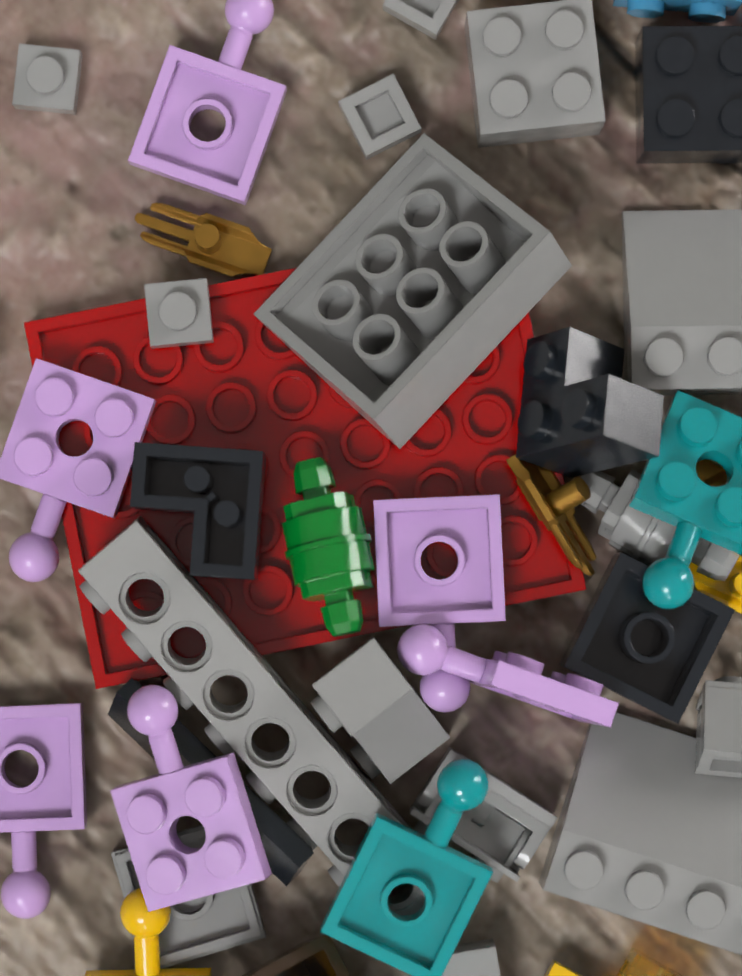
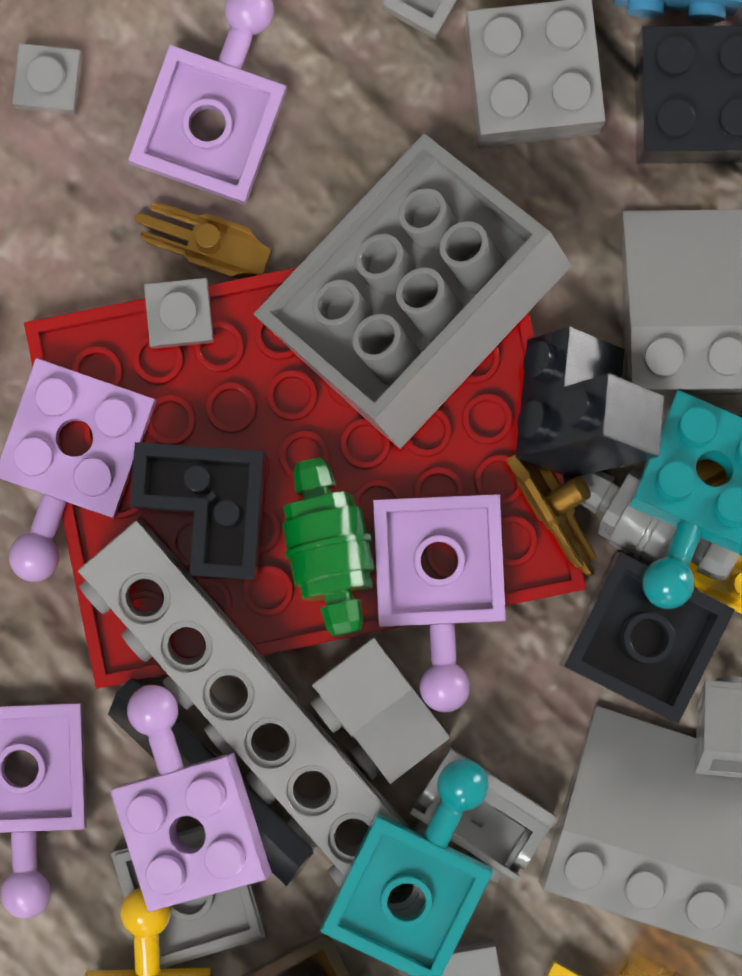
(379, 116): light grey plate -> none
(425, 651): lavender plate -> none

